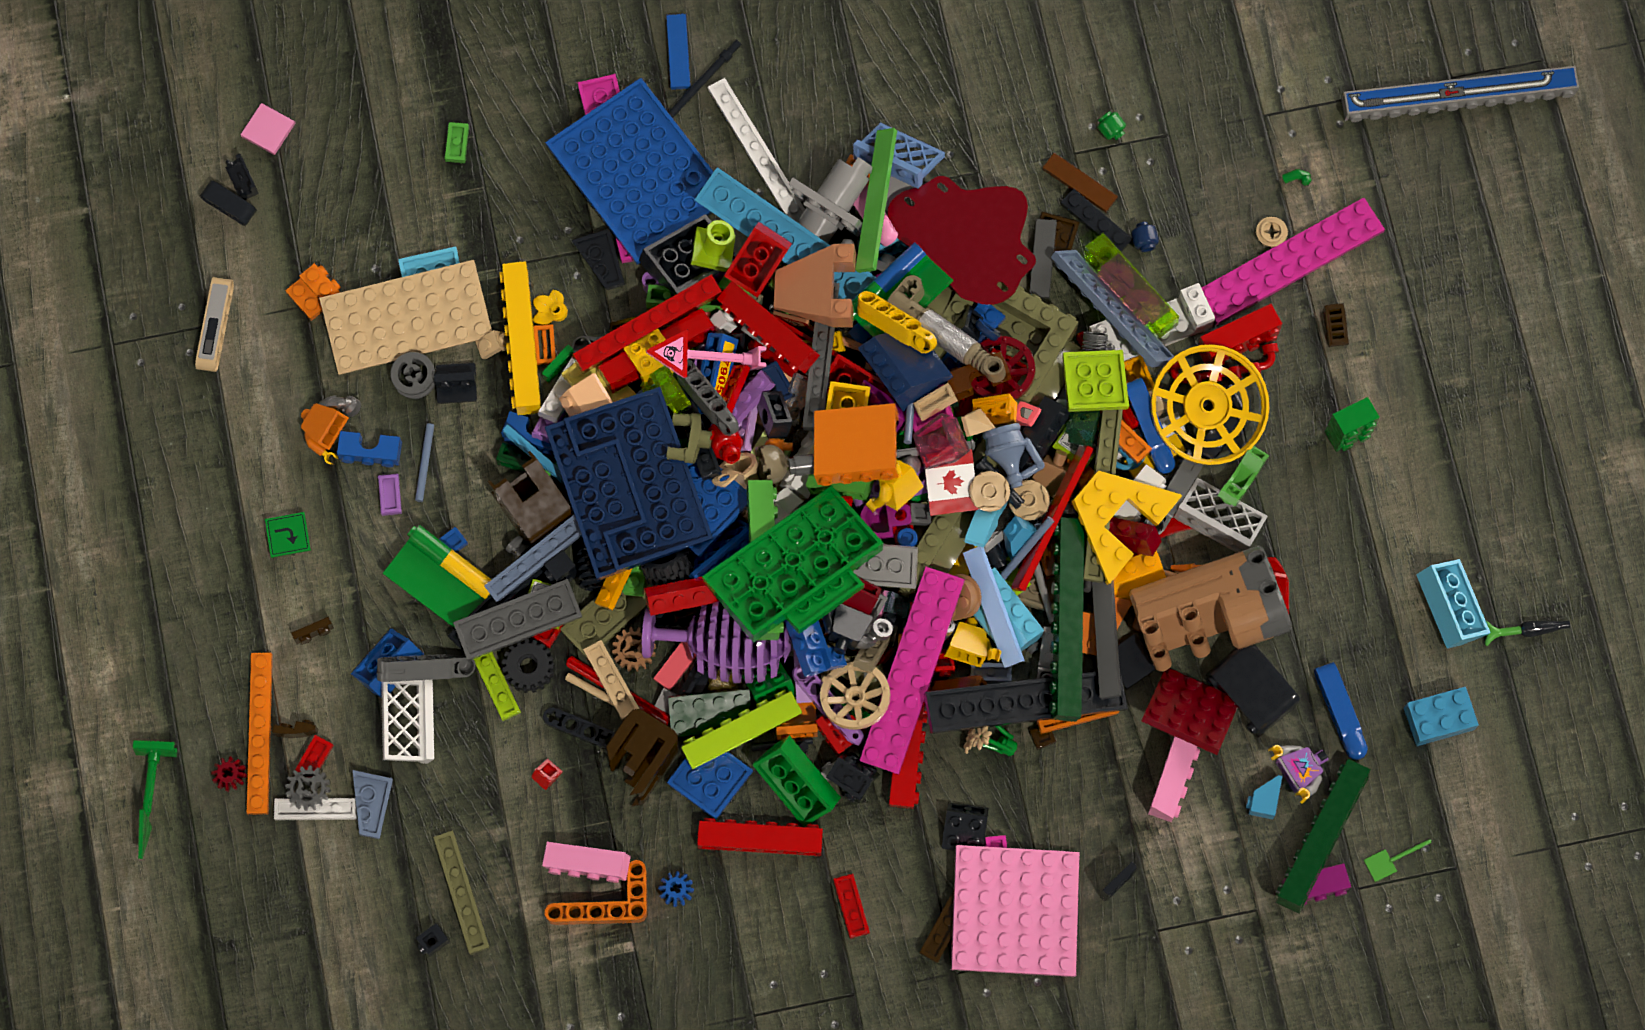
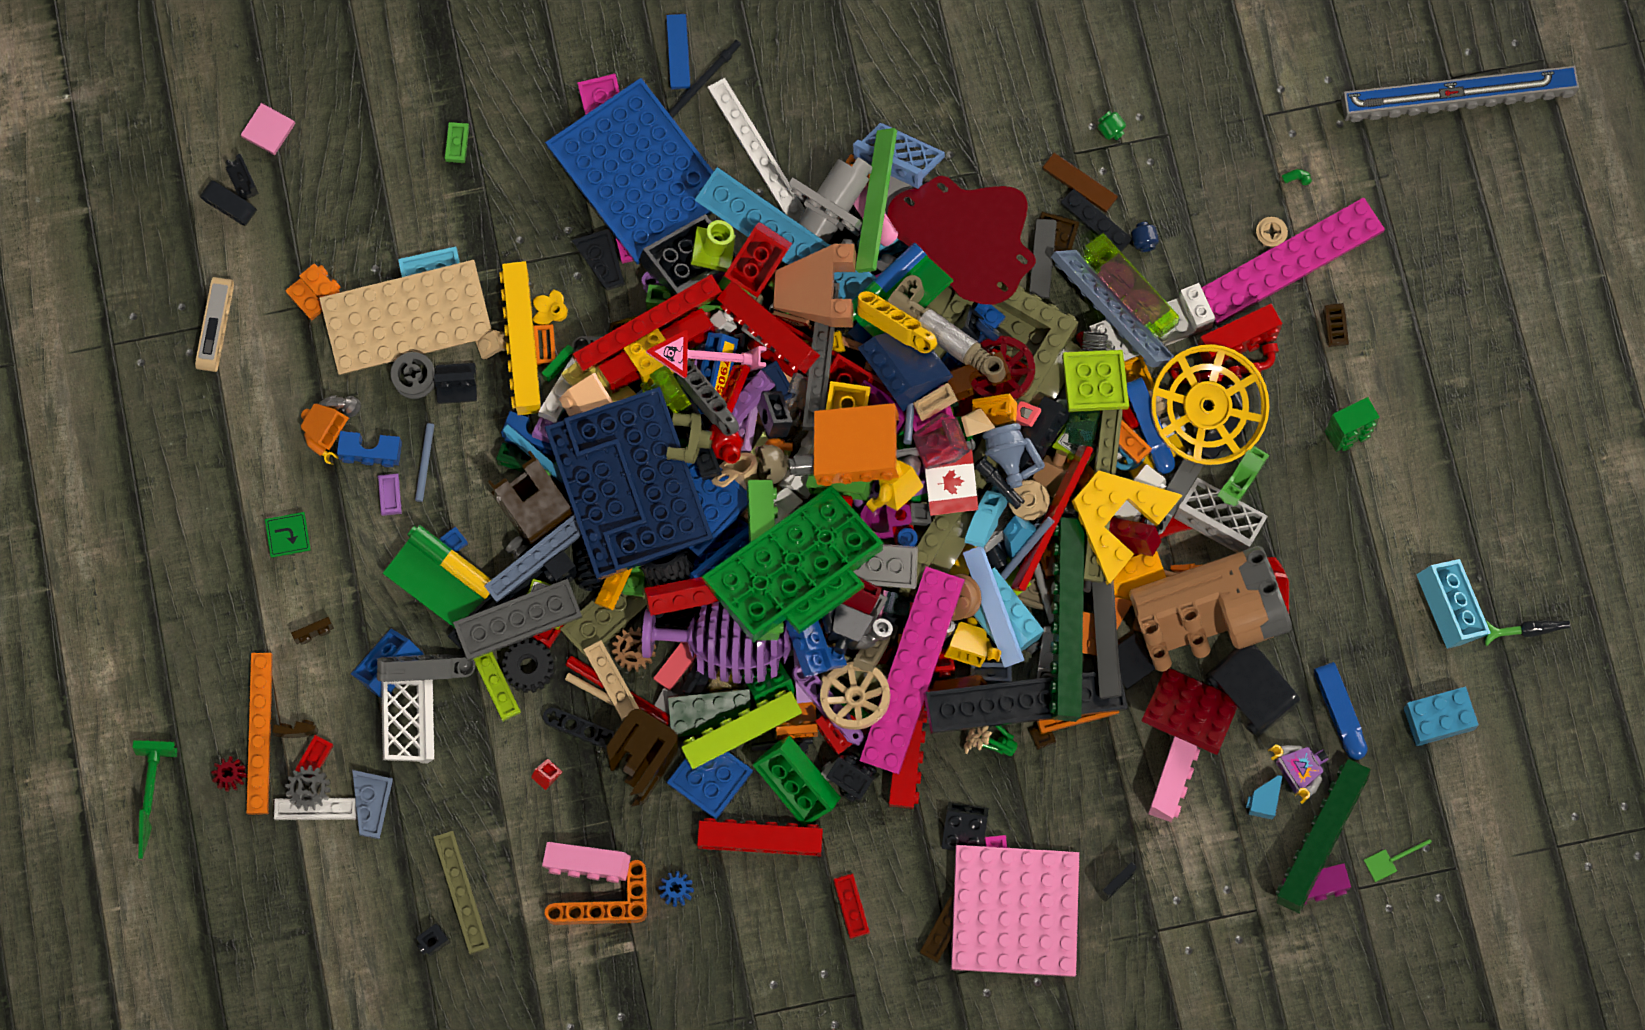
(989, 491): tan tile -> none

